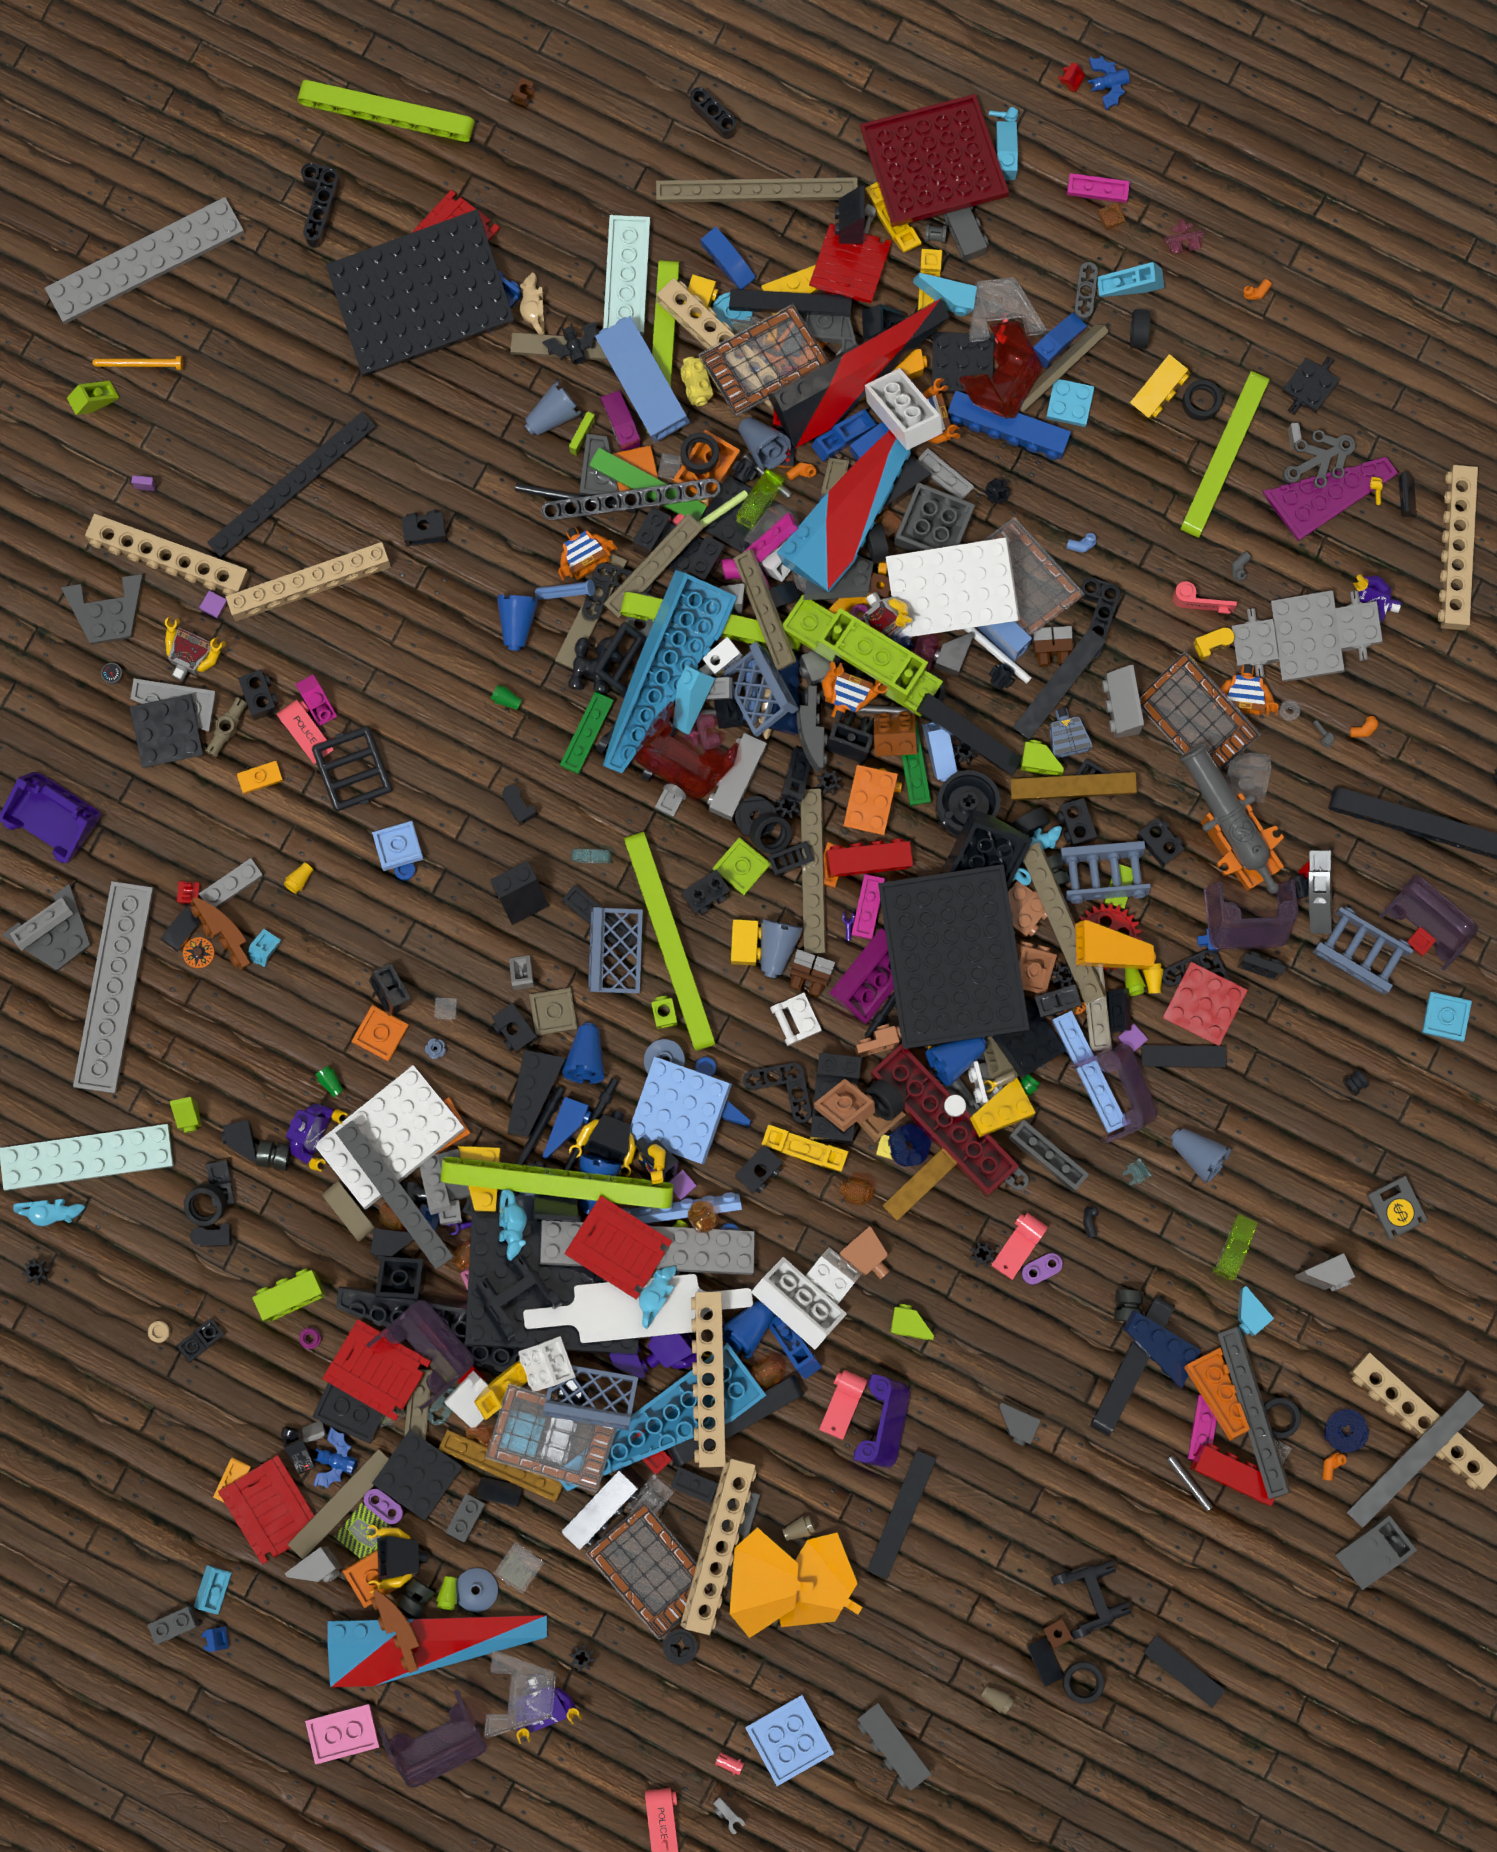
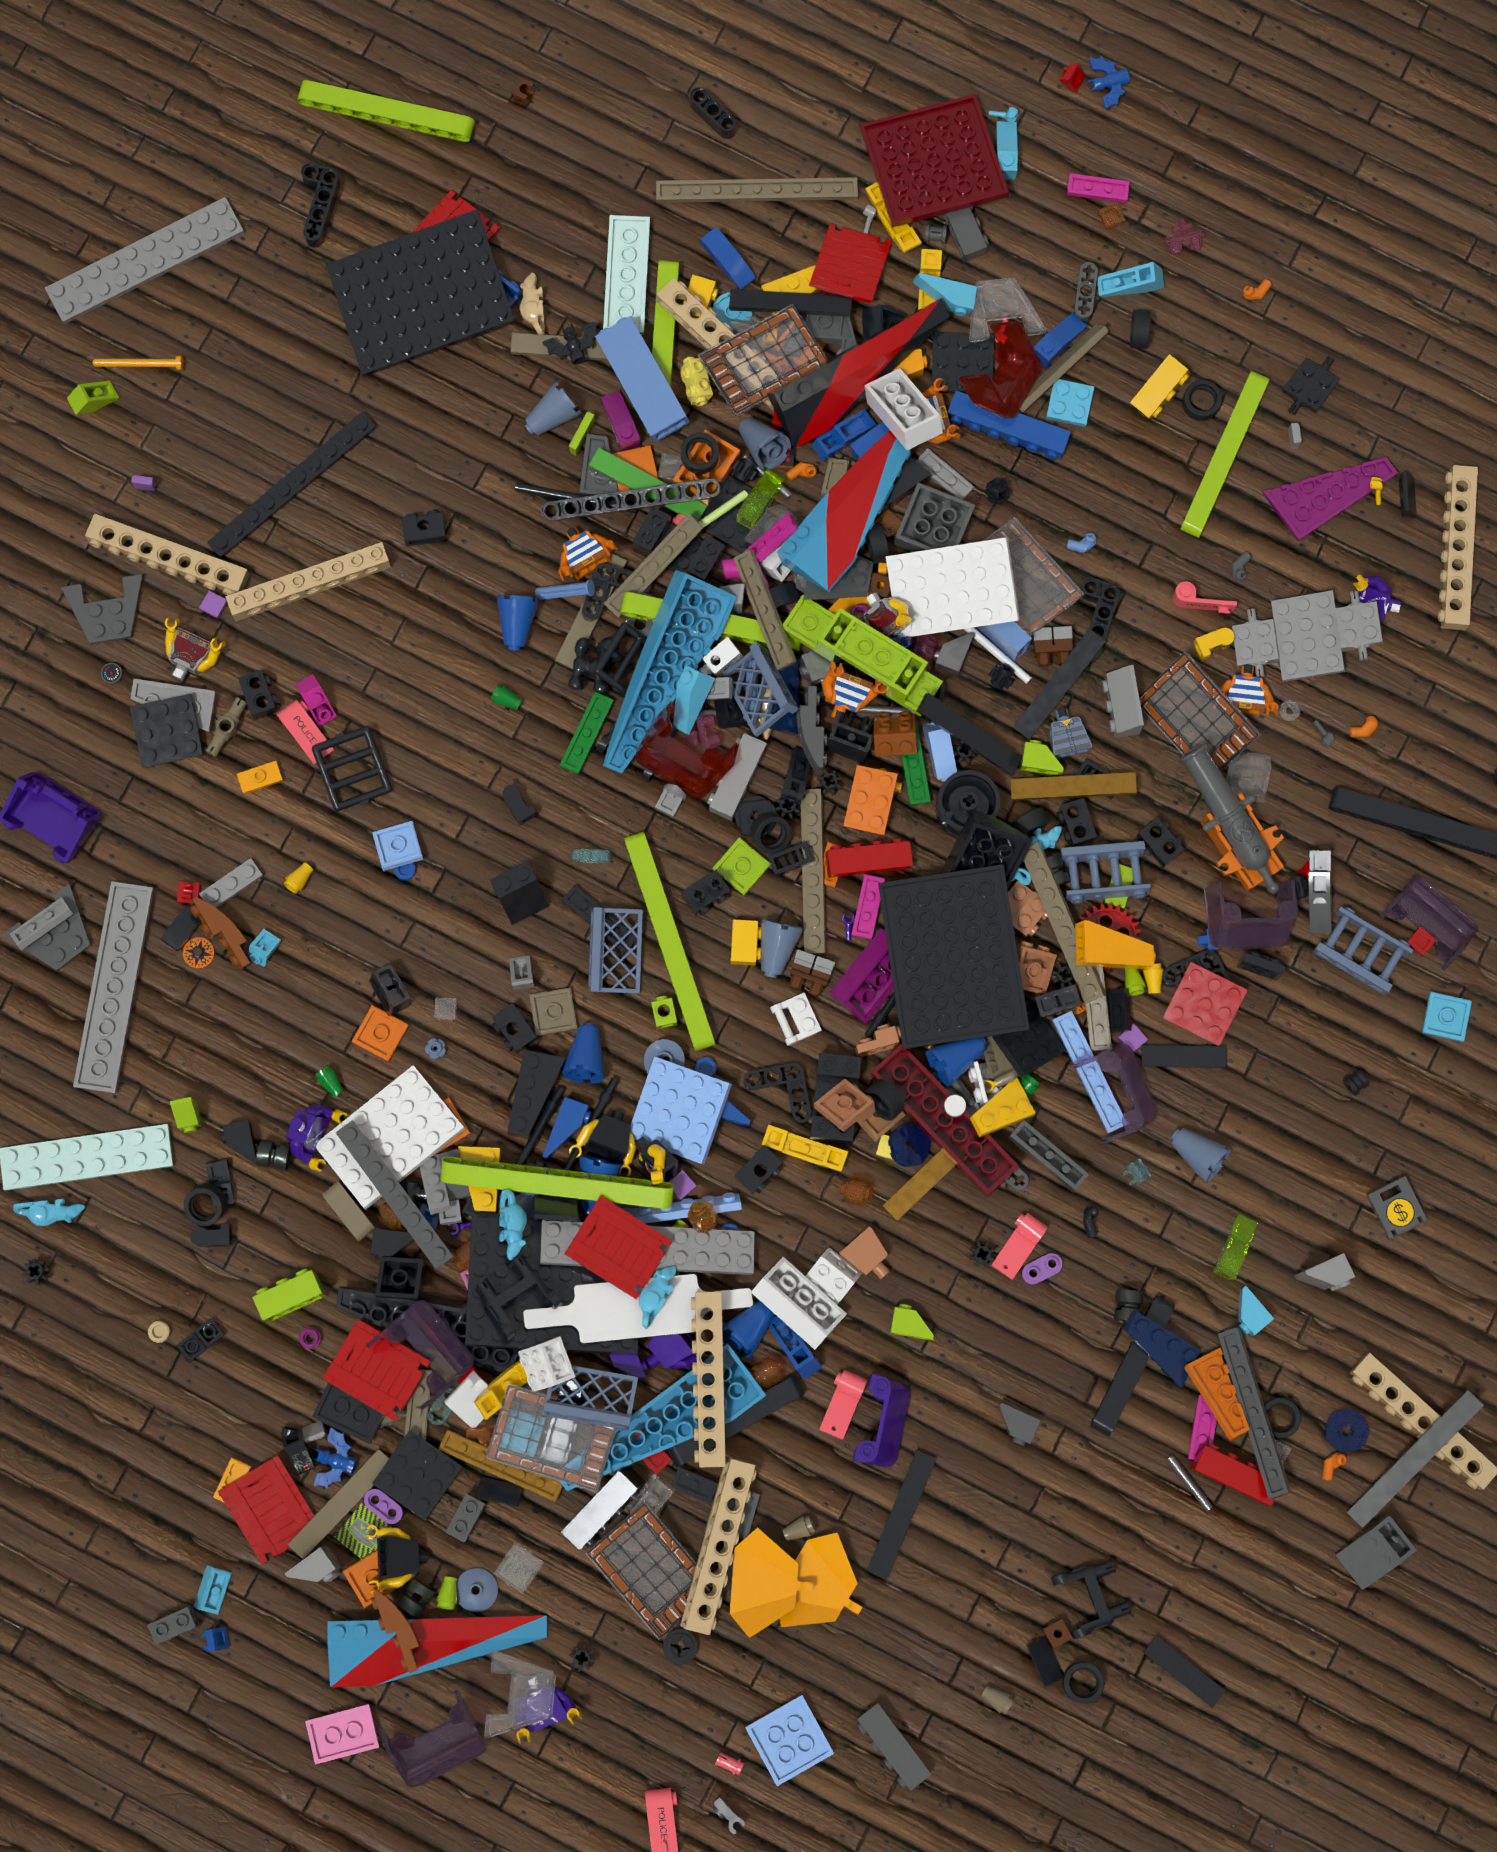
(851, 217): black slope -> none
(1322, 457): dark grey plant -> none

